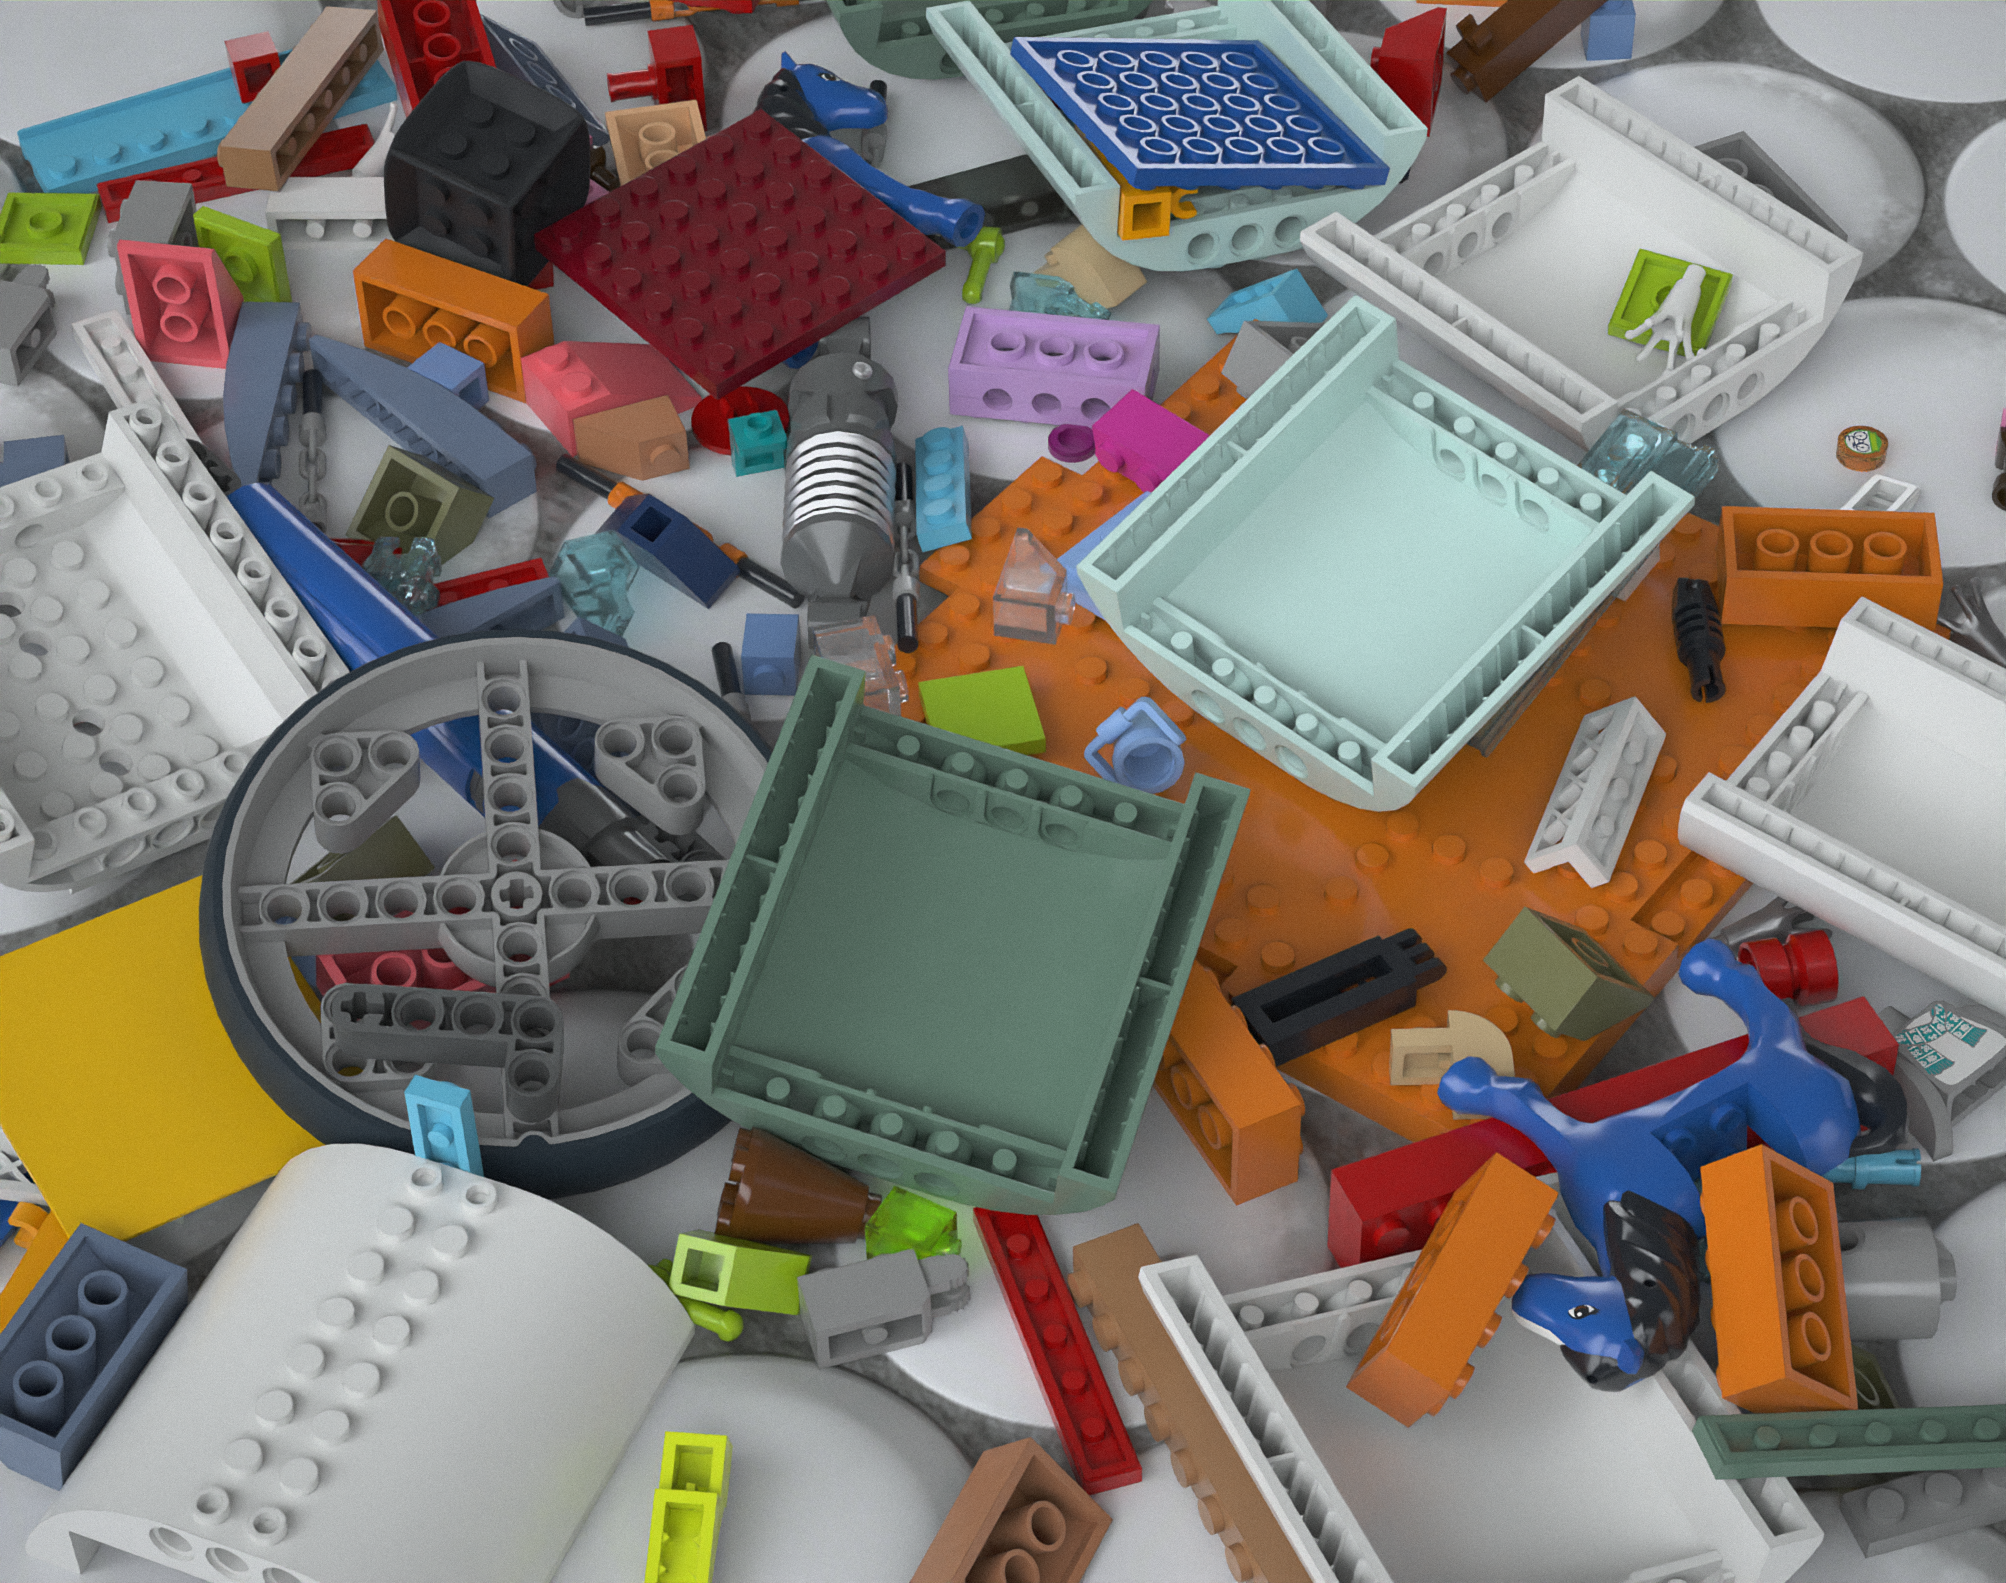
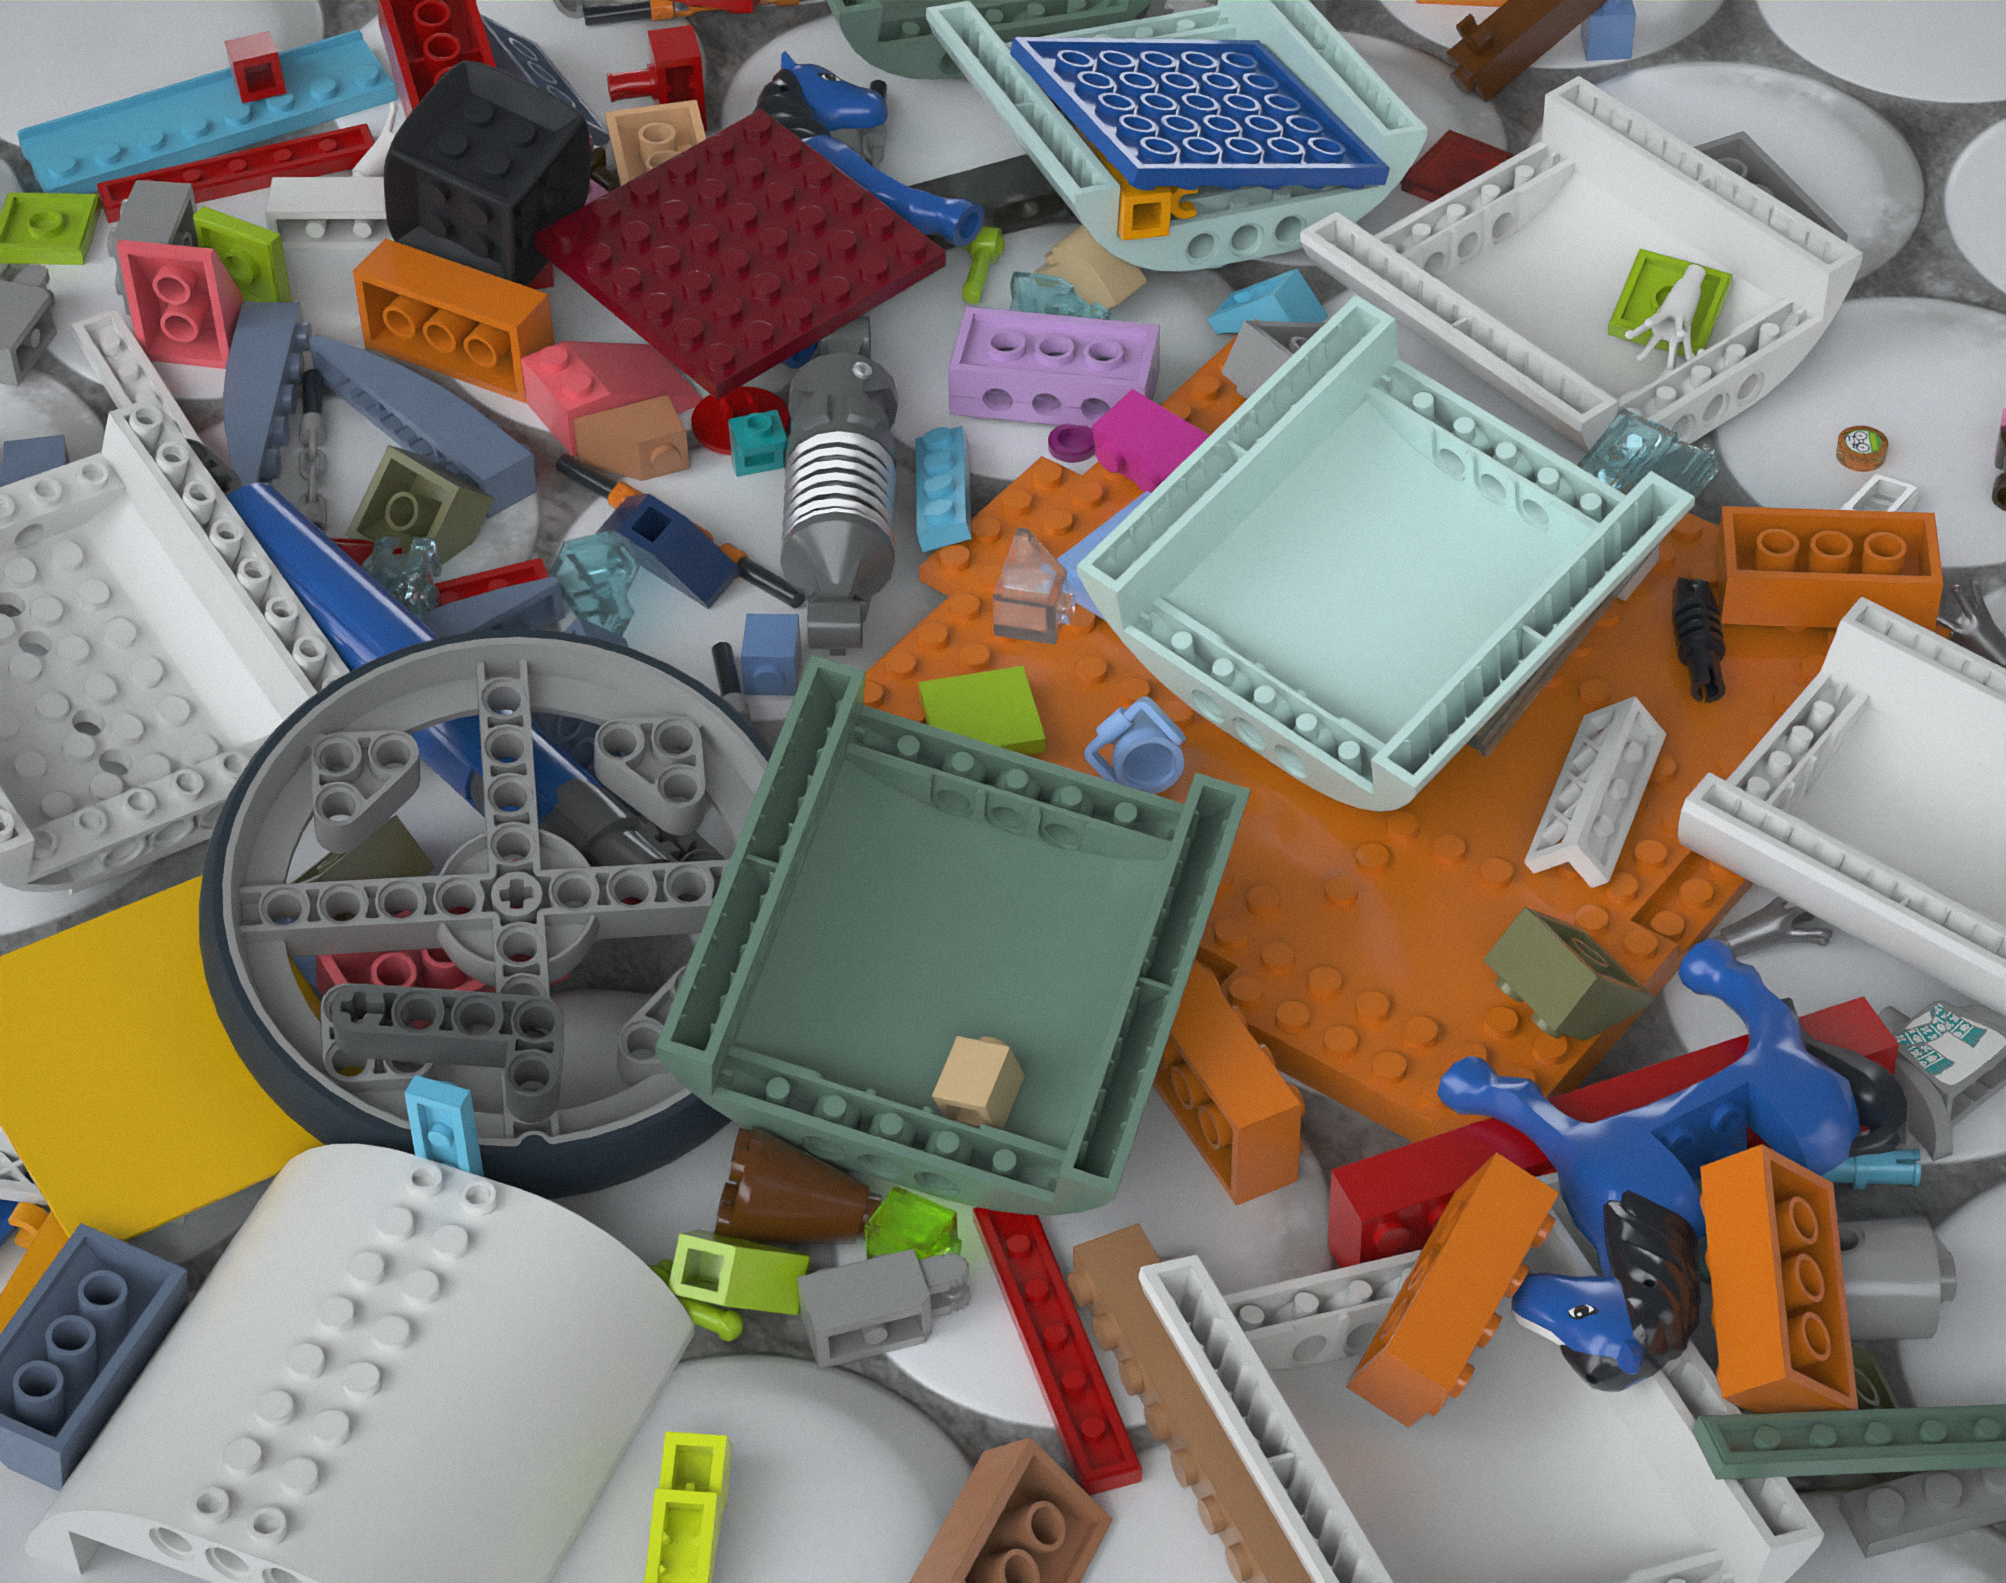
(300, 99): medium nougat brick -> none
(454, 372): medium blue brick -> none
(862, 646): clear brick -> none
(905, 587): piece -> none
(979, 1082): none -> tan brick
(1310, 1010): black hinge -> none
(1414, 61): red slope -> none
(1426, 1054): tan brick -> none
(1450, 164): none -> clear red tile
(1798, 969): red wheel -> none

